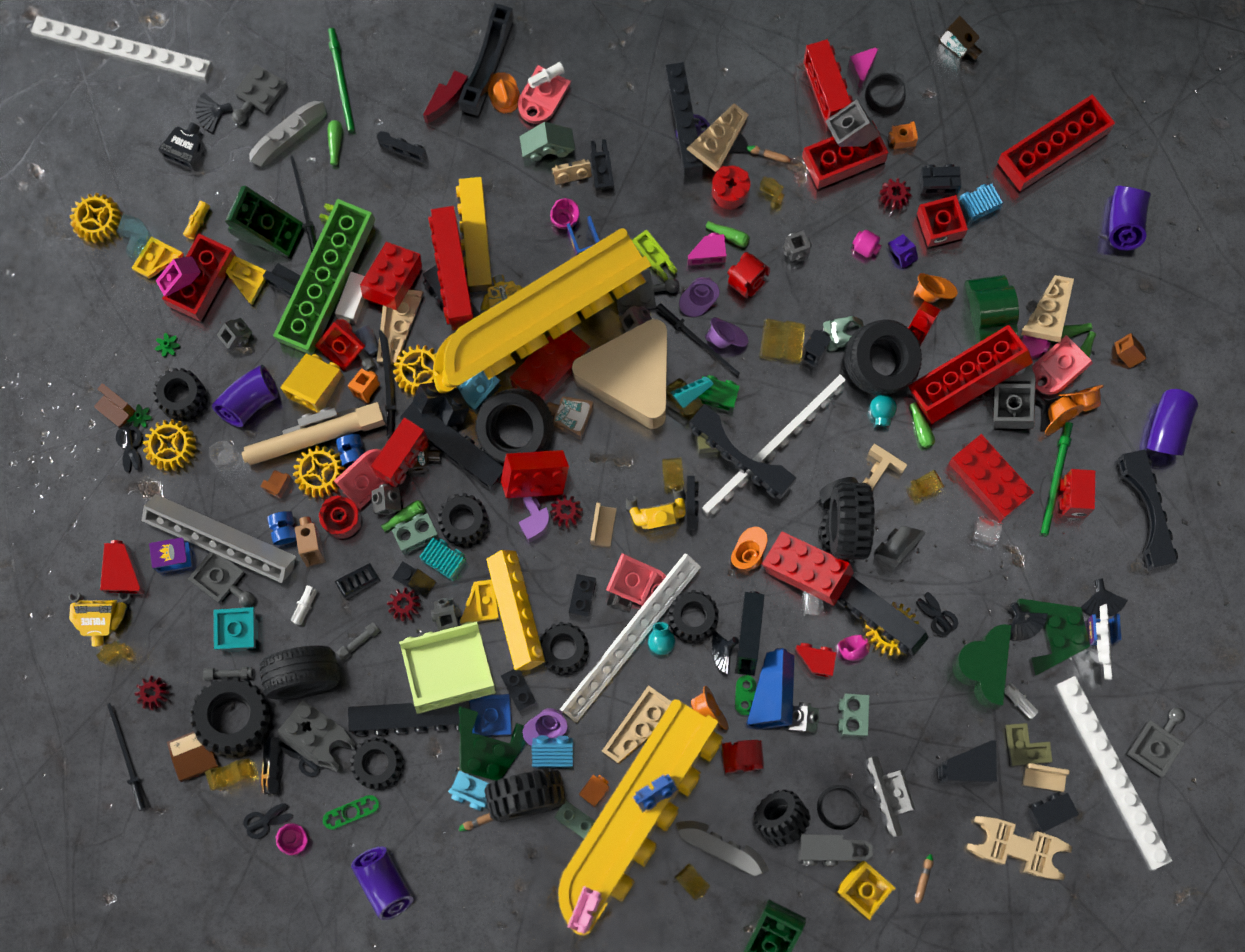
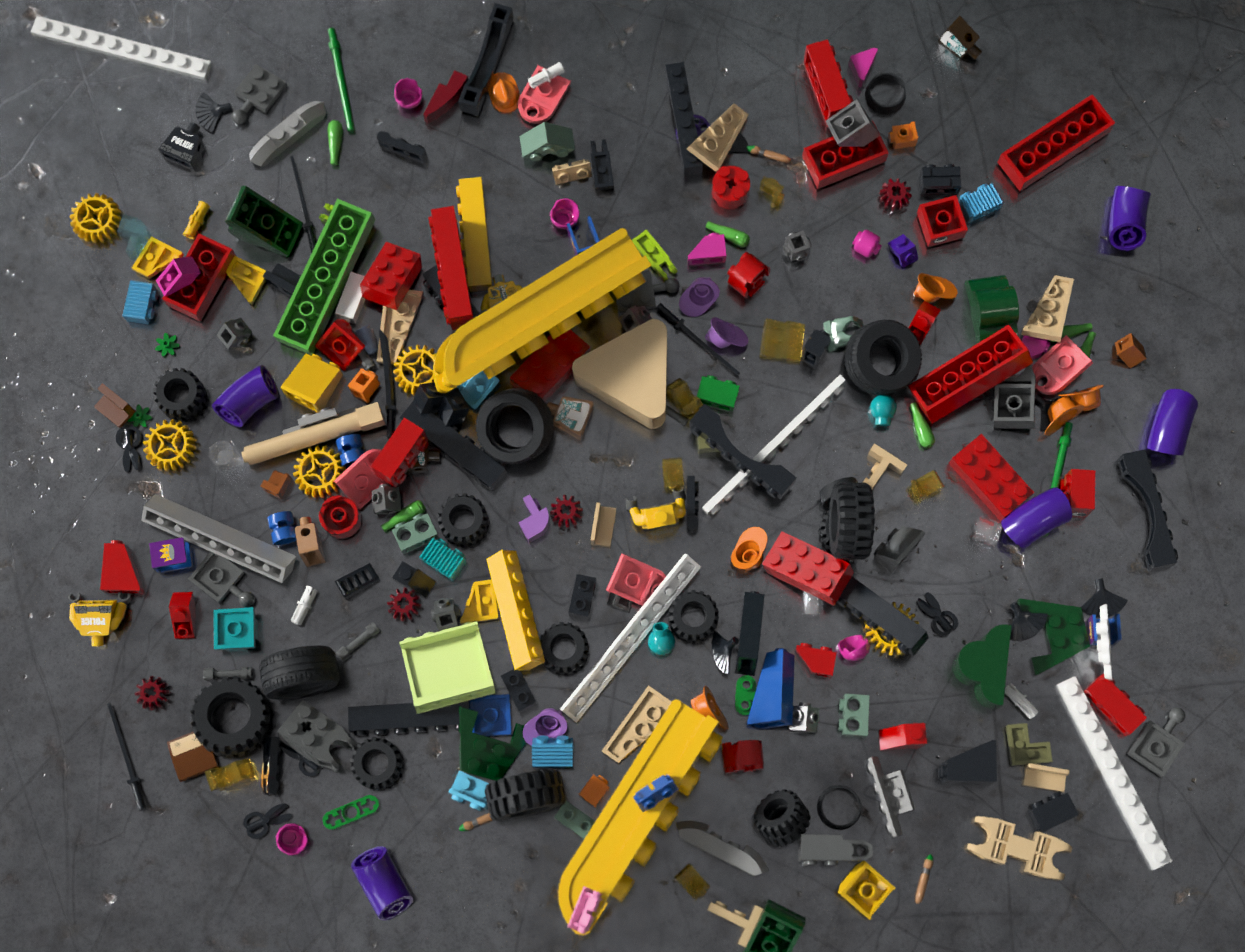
(112, 650): clear yellow bracket -> none
(140, 302): none -> dark azure brick
(183, 614): none -> red slope
(408, 93): none -> dark pink hair
(534, 474): red brick -> none
(689, 392): teal slope -> none
(738, 918): none -> tan bracket
(903, 737): none -> red slope
(1037, 517): none -> dark purple brick
(1115, 704): none -> red brick

